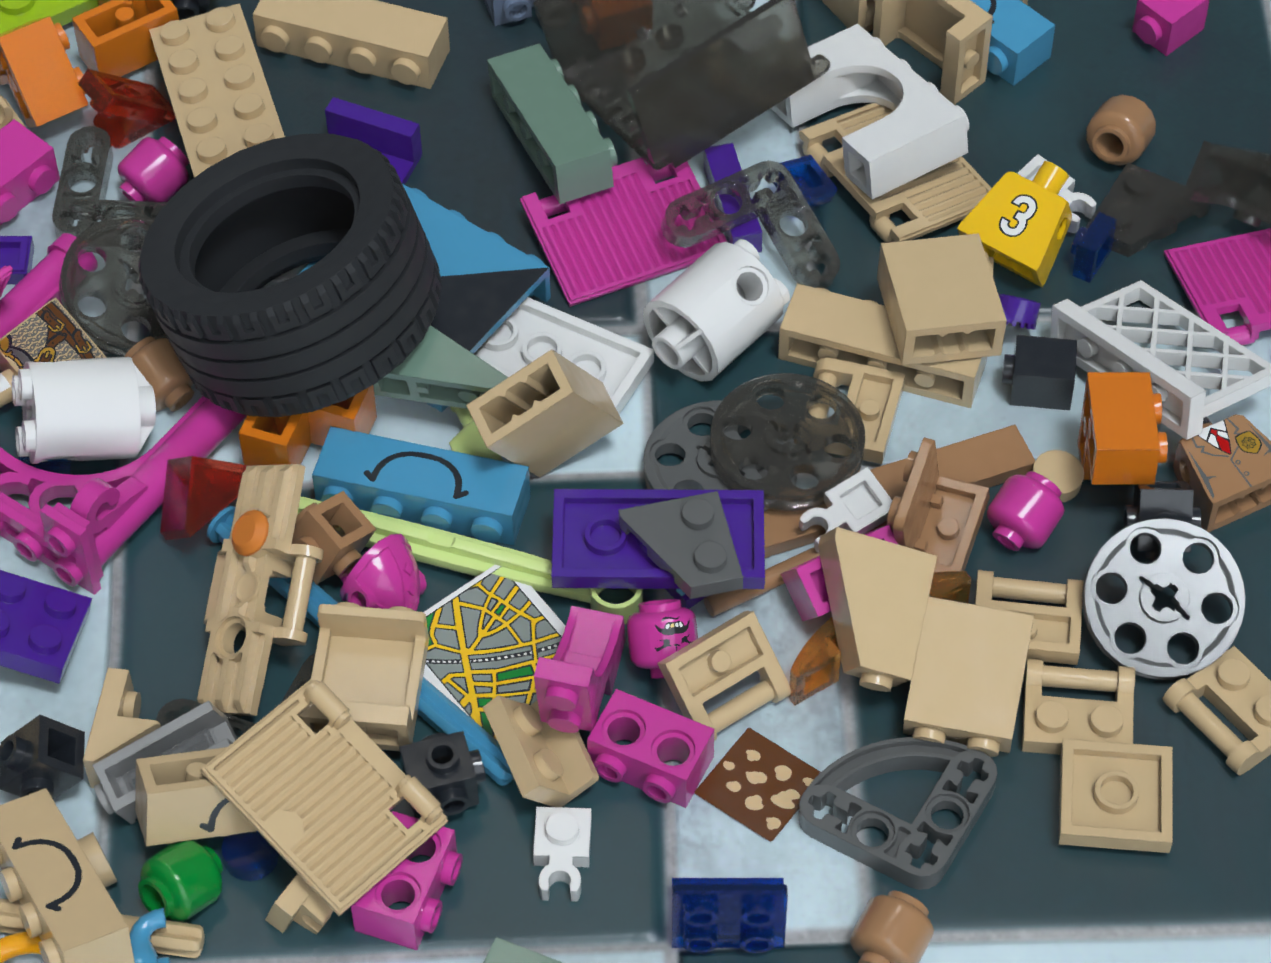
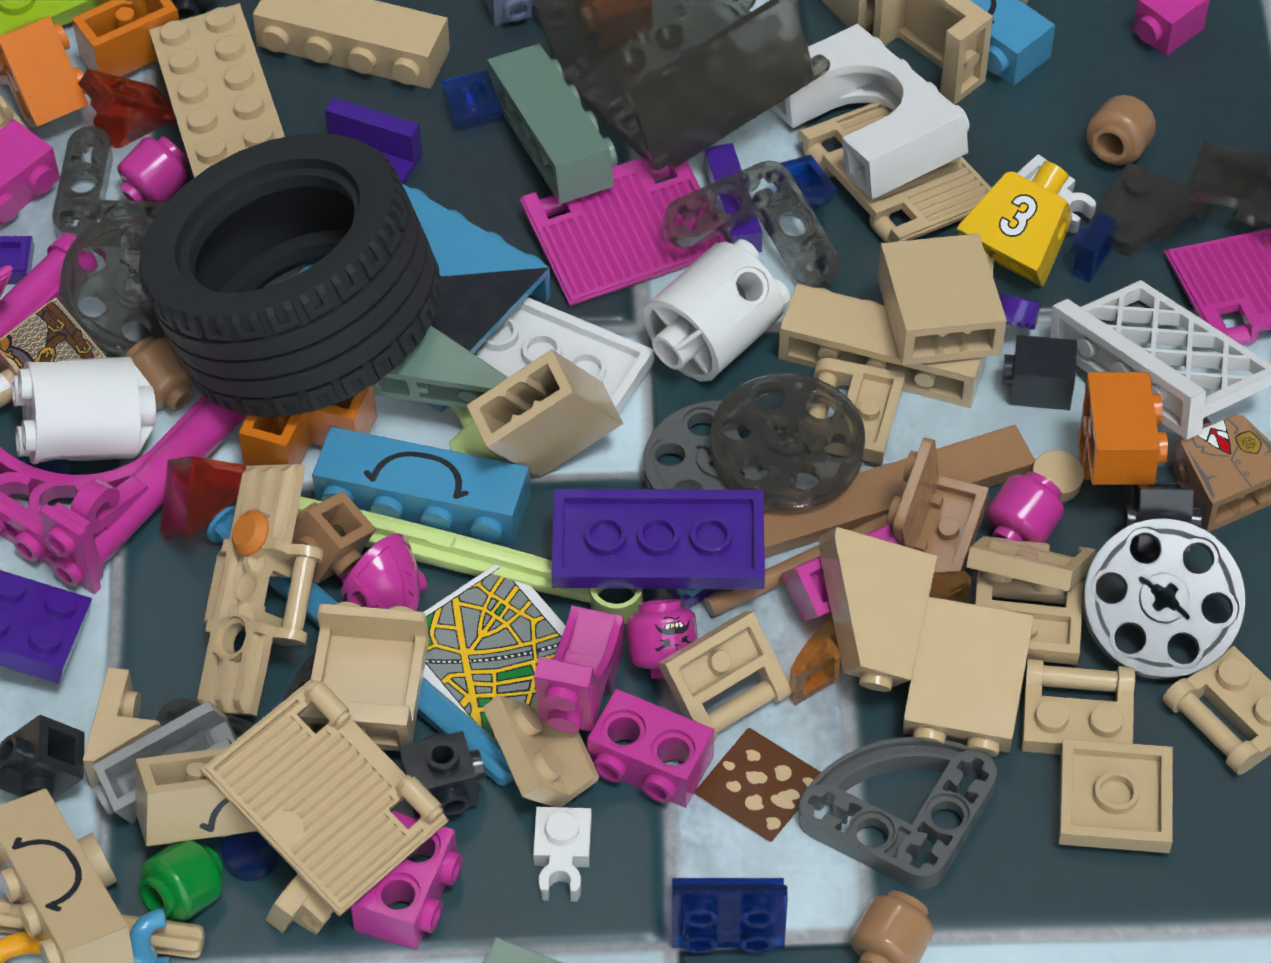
(471, 98): none -> clear blue plate
(689, 542): dark grey wing -> none
(853, 505): white plate -> none
(1030, 562): none -> tan wing

